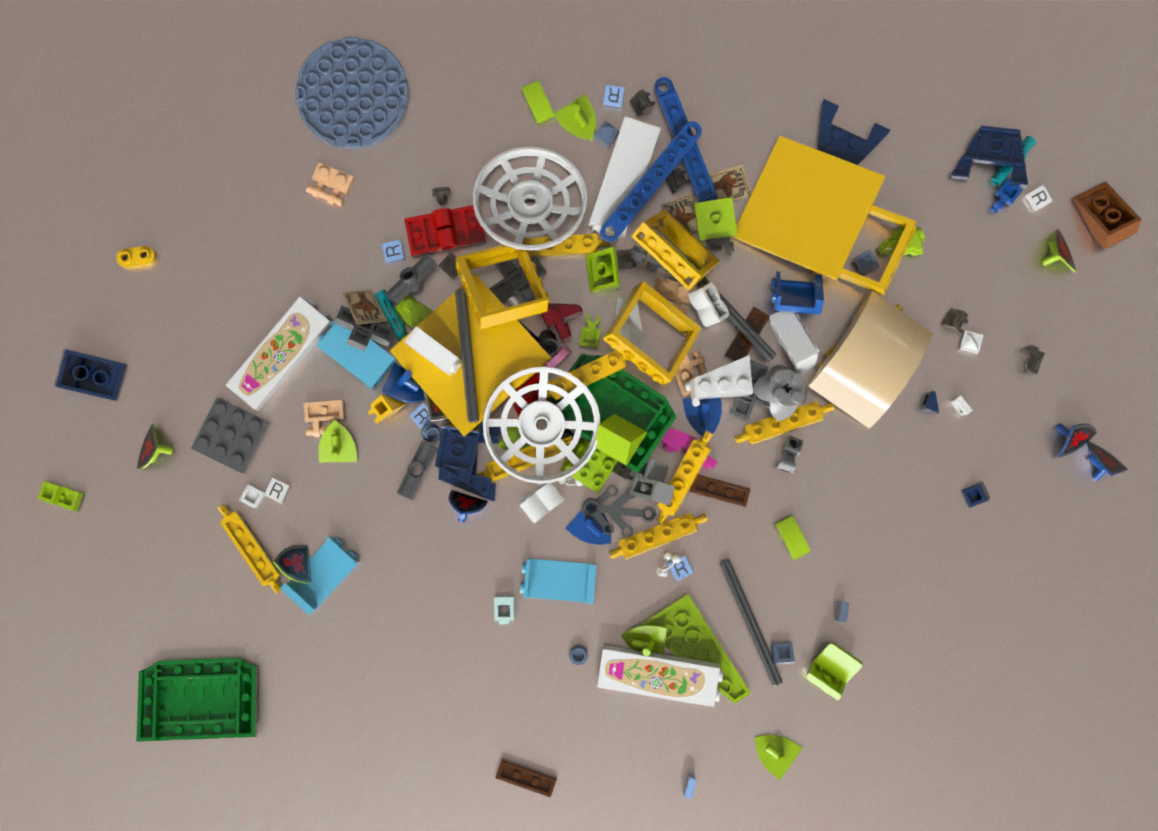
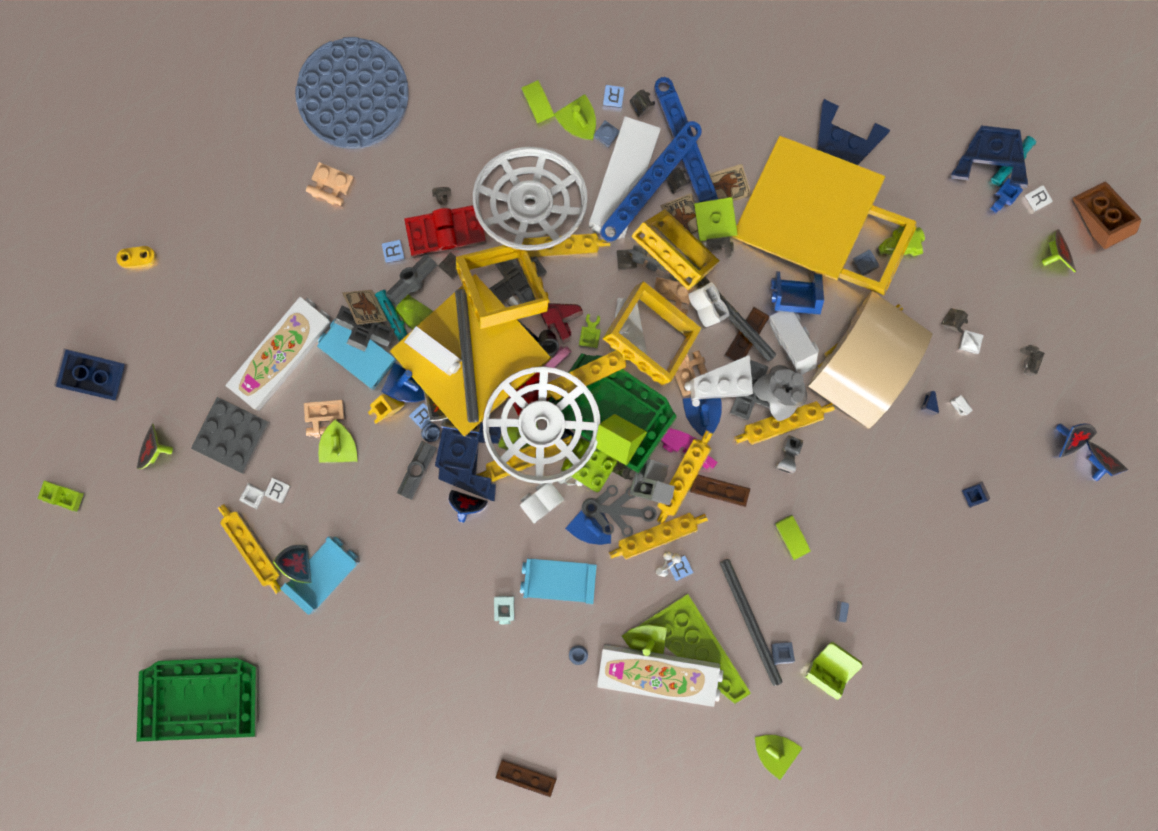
(603, 270): lime slope -> none
(689, 786): light blue tile -> none

